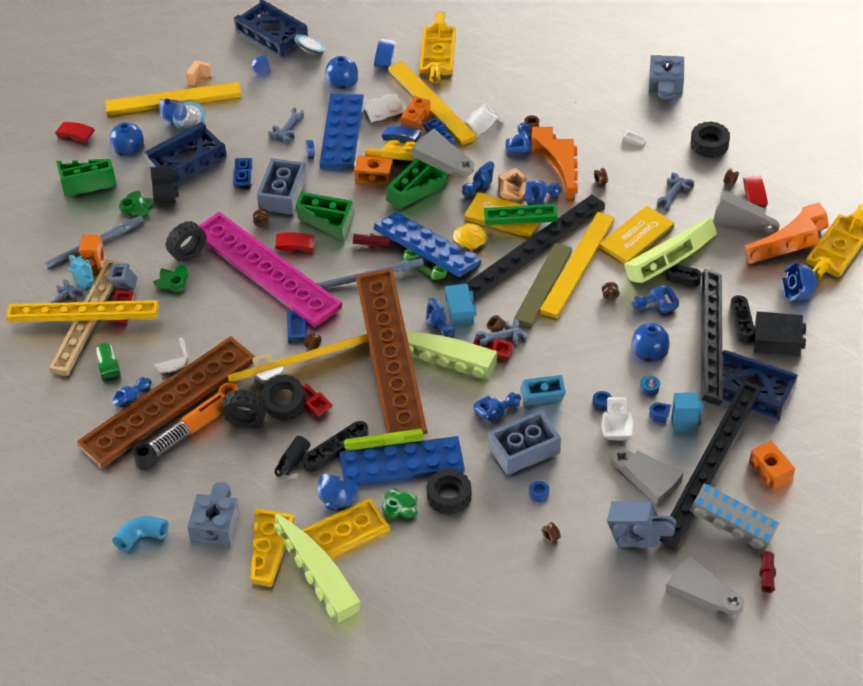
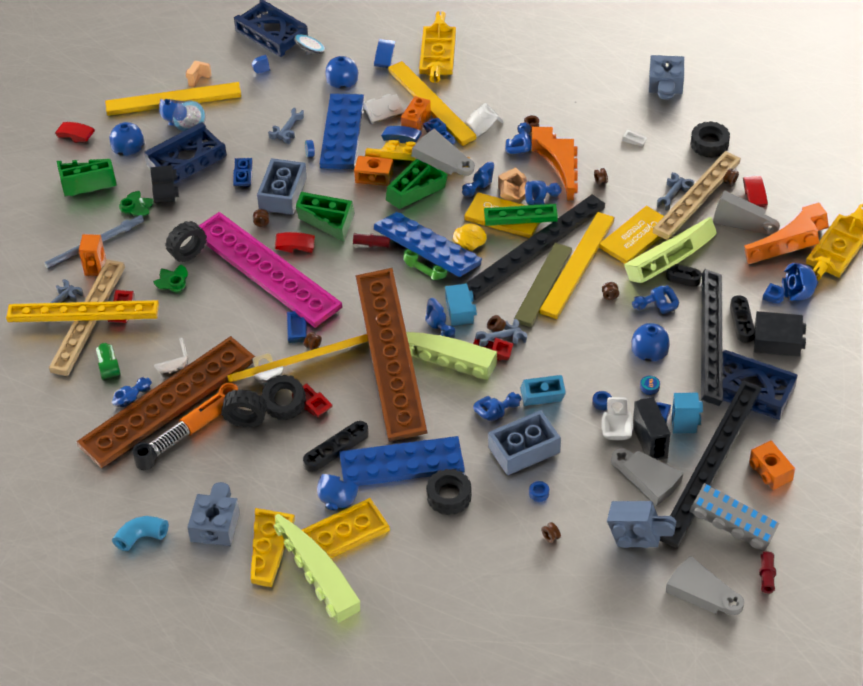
(81, 271): medium azure piece -> none
(122, 277): sand blue brick -> none
(292, 456): black piece -> none
(383, 439): lime axle -> none
(399, 504): green plate -> none
(403, 266): sand blue bar -> none
(651, 428): none -> black brick
(695, 196): none -> tan plate
(774, 294): none -> blue tile

